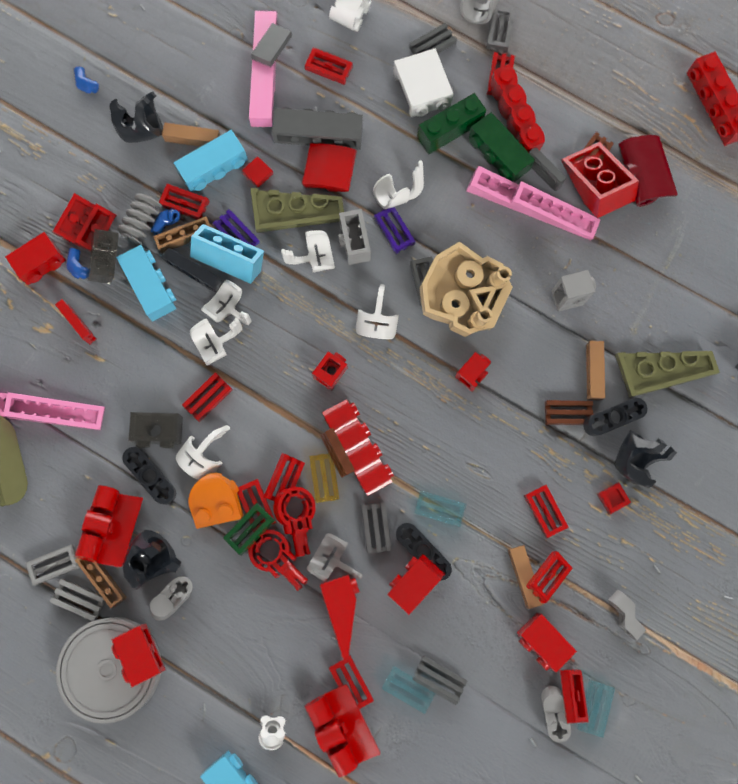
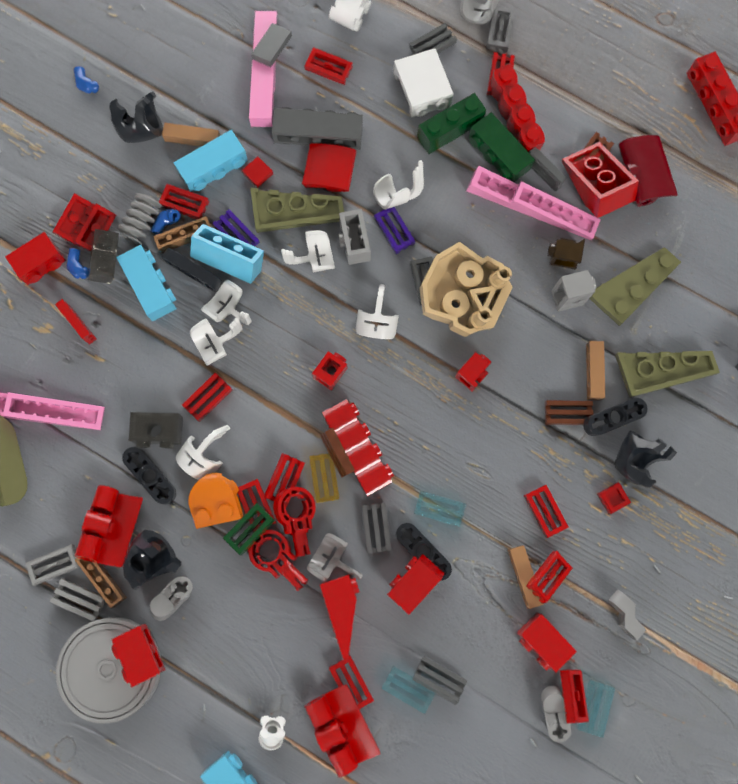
(566, 253): none -> dark brown window
(630, 289): none -> olive wing

